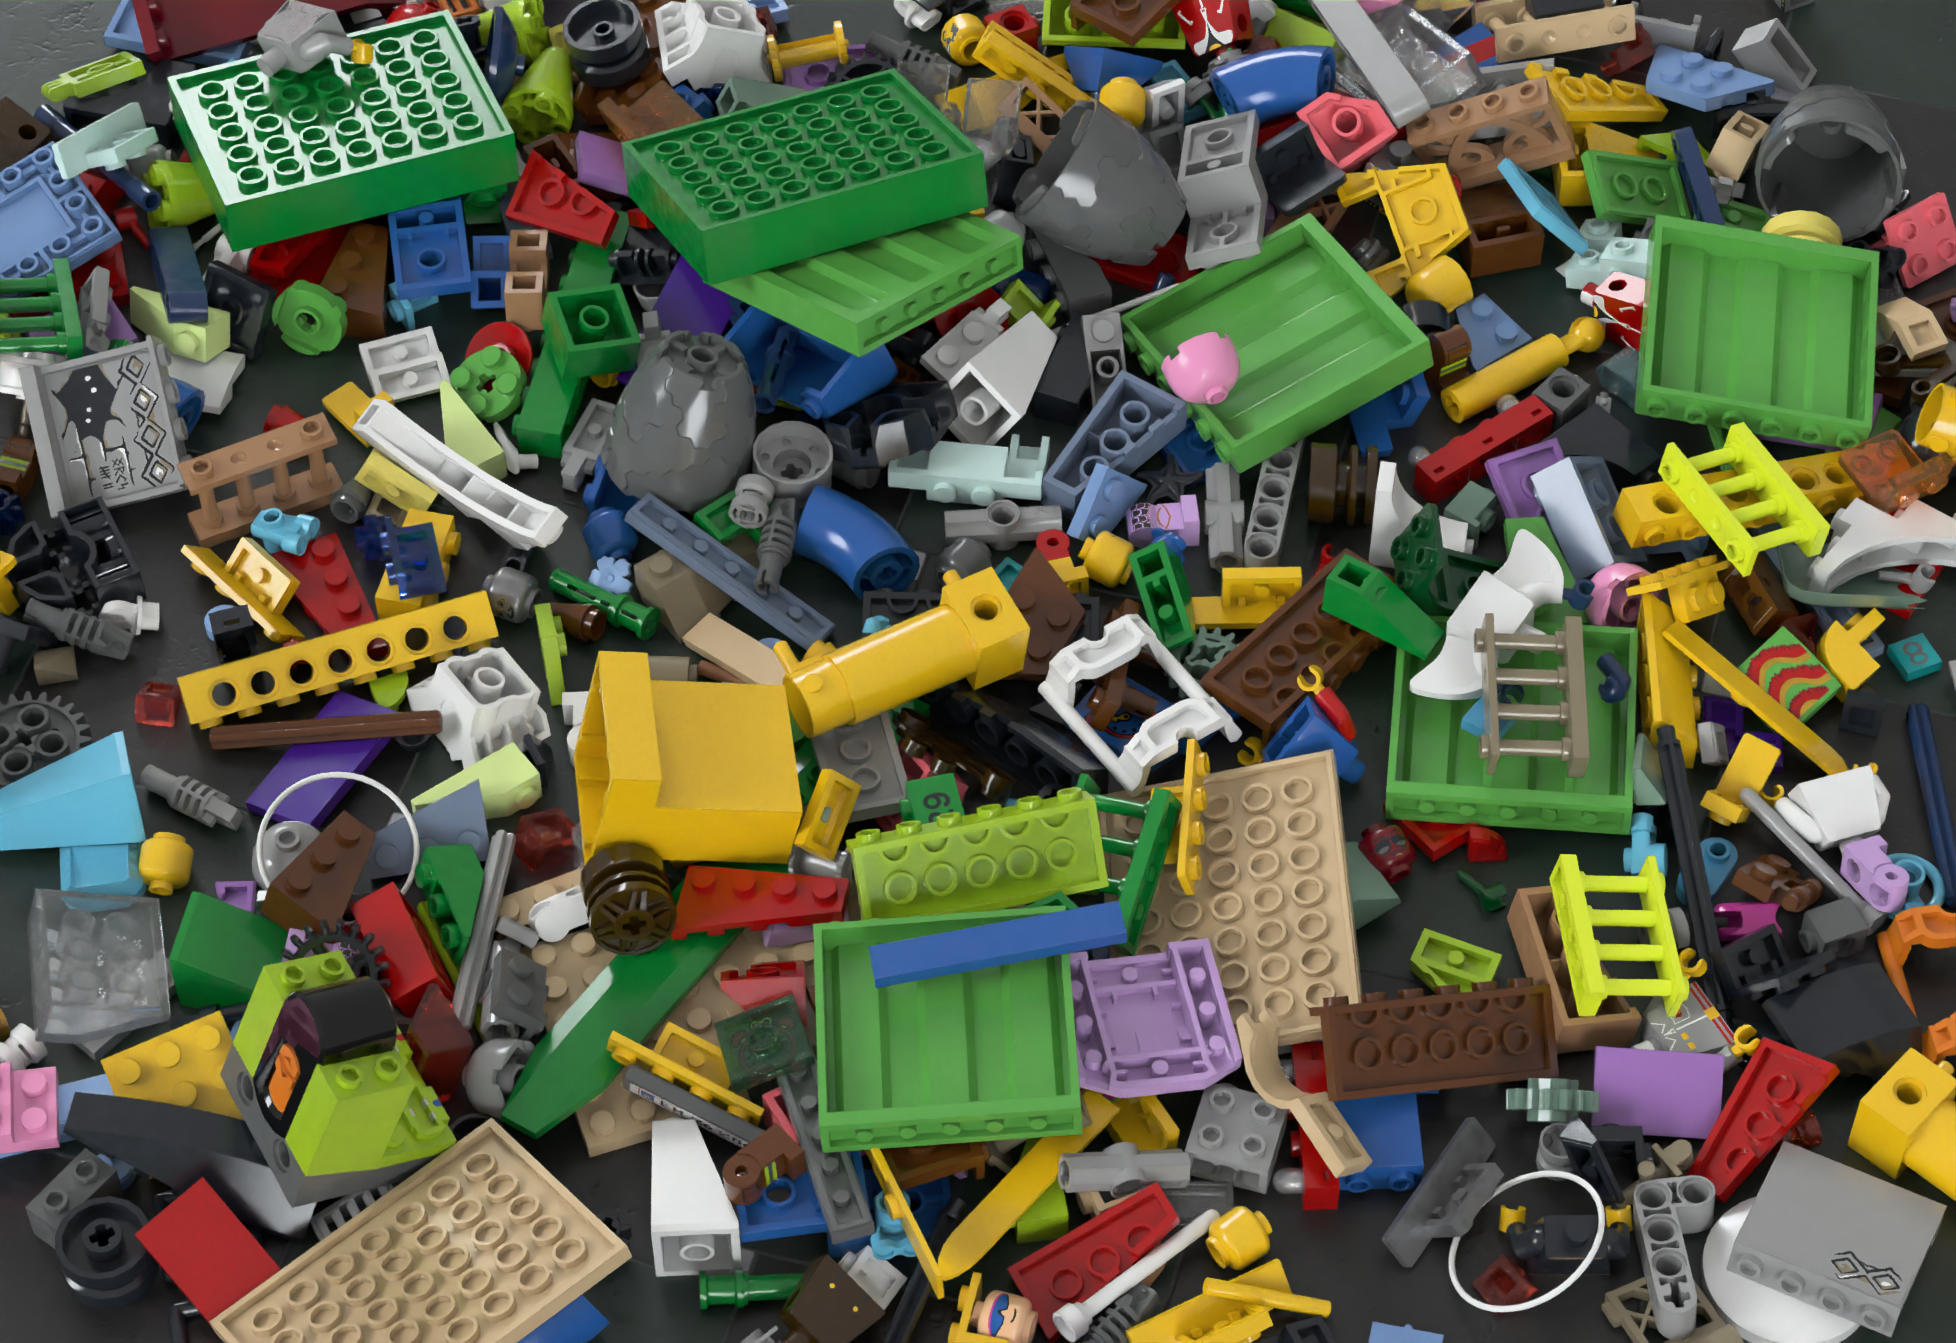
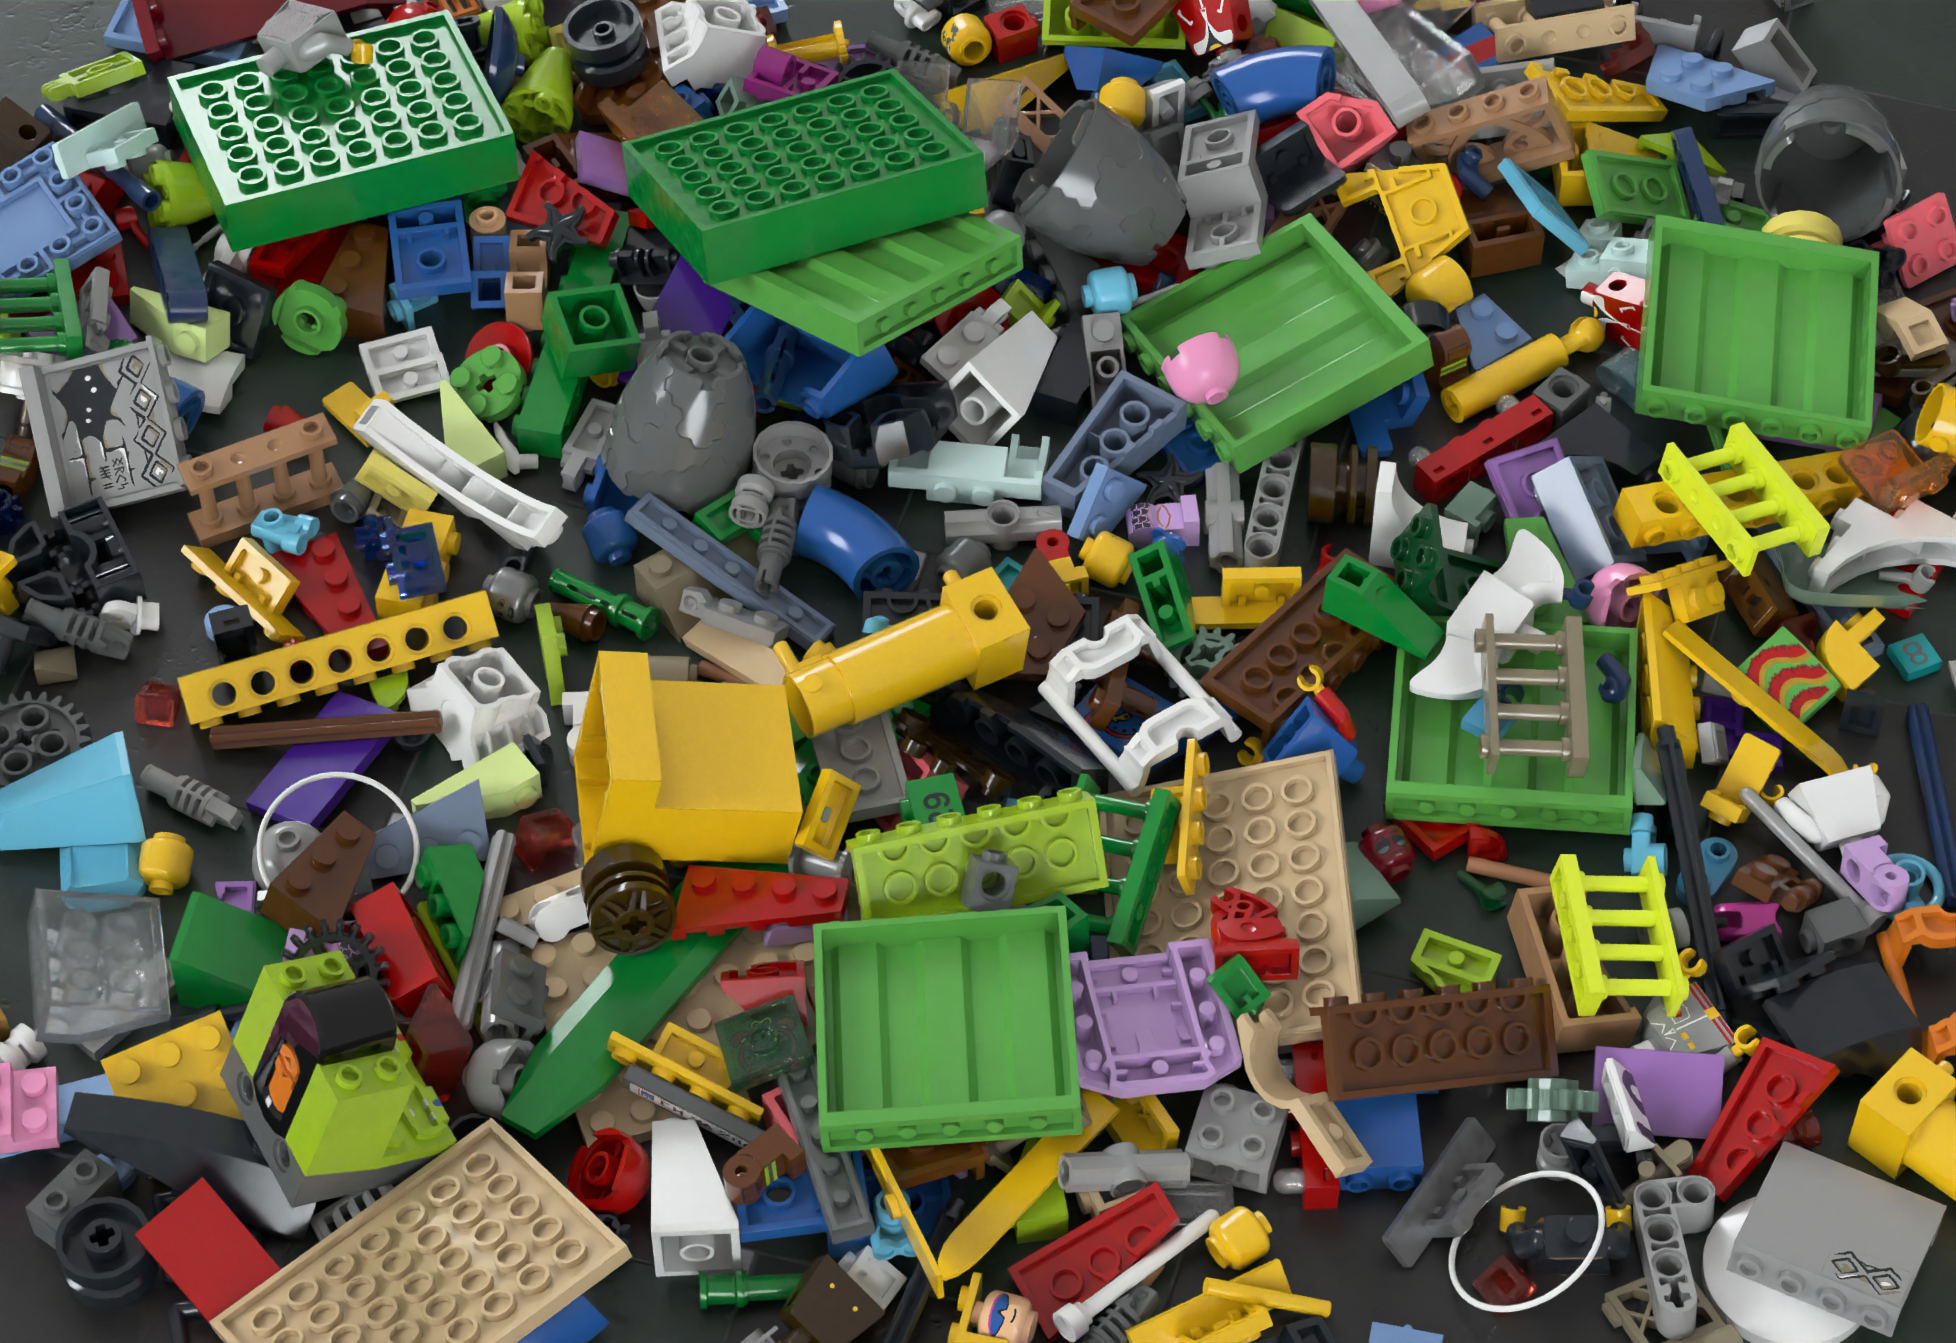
(487, 222): none -> light nougat brick
(560, 231): none -> black animal
(610, 1173): none -> red cylinder
(612, 575): light blue plant -> none
(731, 617): none -> light grey hinge
(784, 75): none -> magenta plate
(997, 944): blue tile -> none
(1001, 894): none -> dark grey brick
(1016, 59): yellow fence -> none
(1109, 290): none -> medium azure head
(1238, 987): none -> green bracket
(1252, 929): none -> red piece
(1469, 171): none -> dark blue arm
(1508, 872): none -> nougat bar
(1626, 1107): none -> white slope
(1736, 146): tan brick -> none

